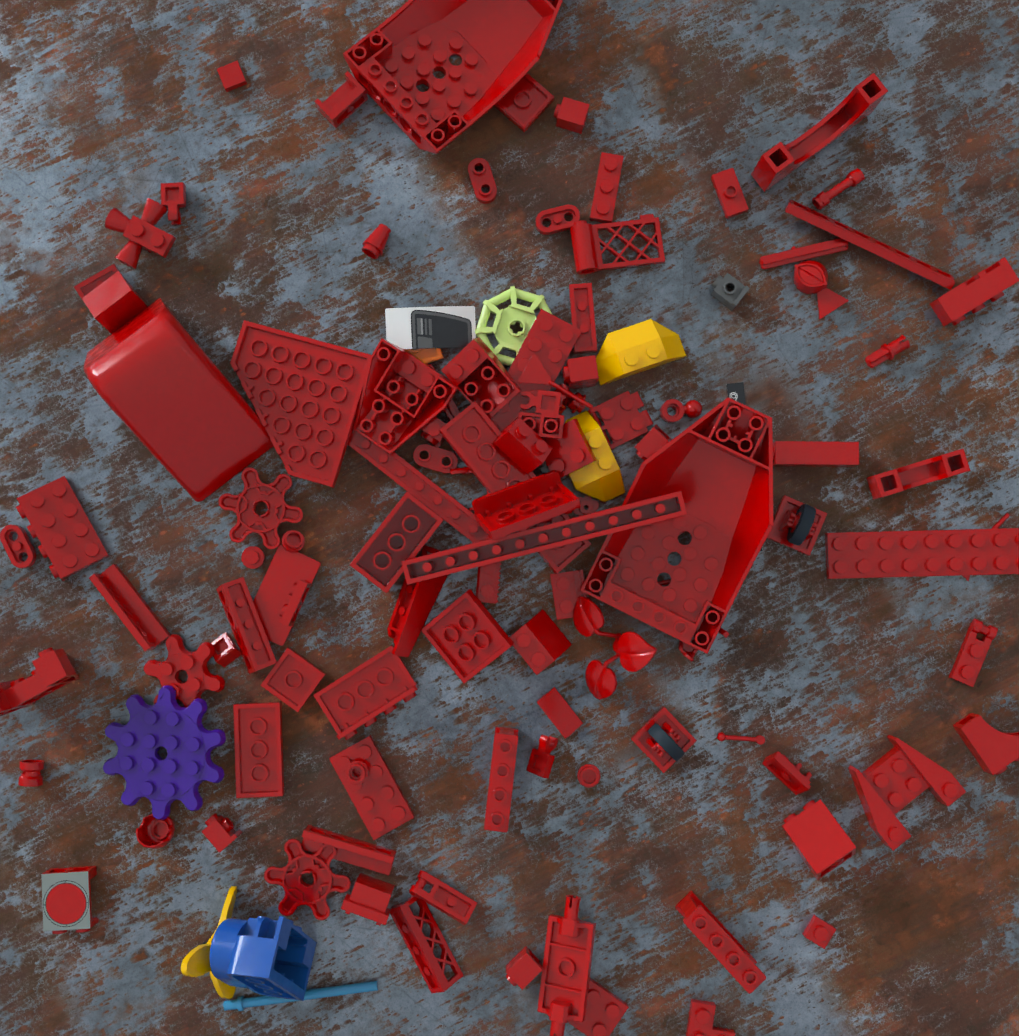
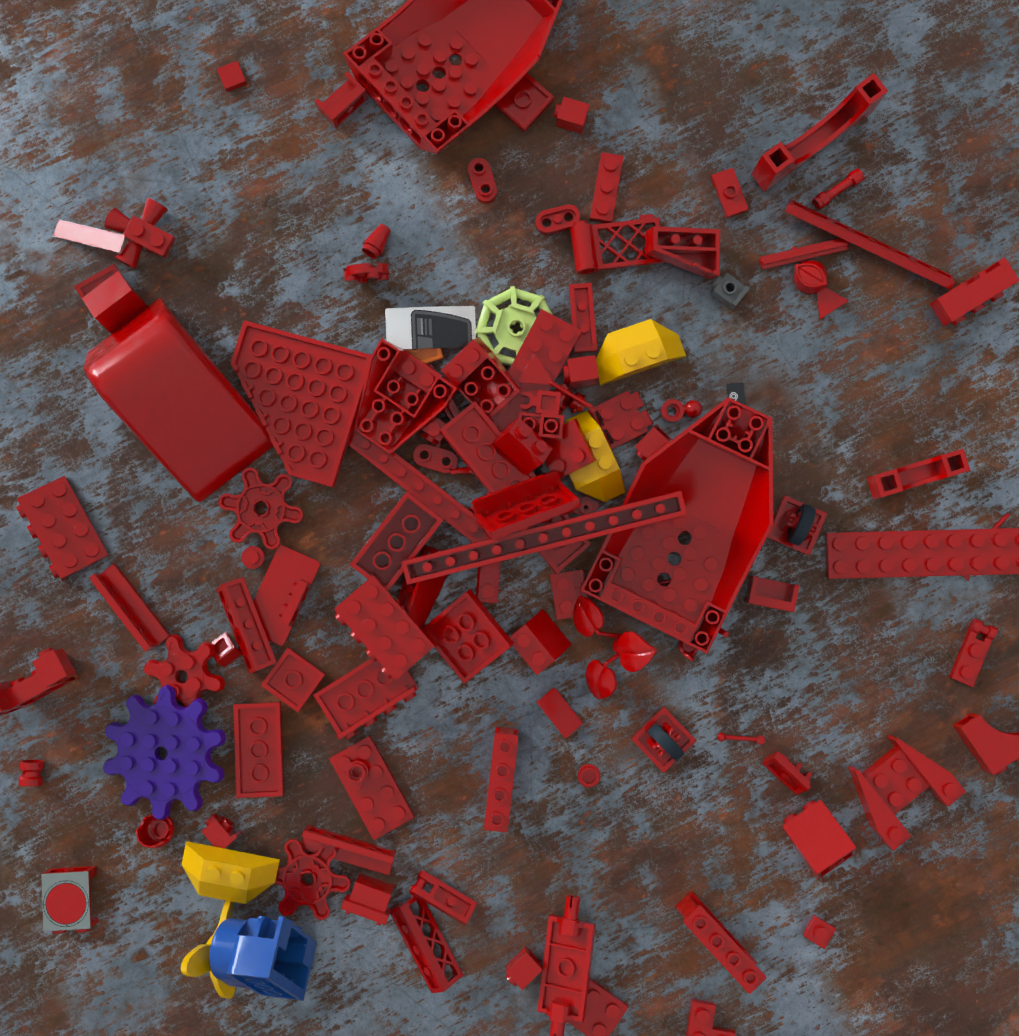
(16, 548): red plate -> none
(89, 236): none -> sticker
(173, 197): red plate -> none
(227, 872): none -> yellow wedge
(242, 1003): dark azure bar -> none
(293, 541): red plate -> none
(362, 272): none -> red plate
(383, 628): none -> red bracket
(541, 759): red plate -> none
(686, 248): none -> red wedge
(771, 594): none -> red panel
(815, 454): red brick -> none
(887, 352): red axle -> none

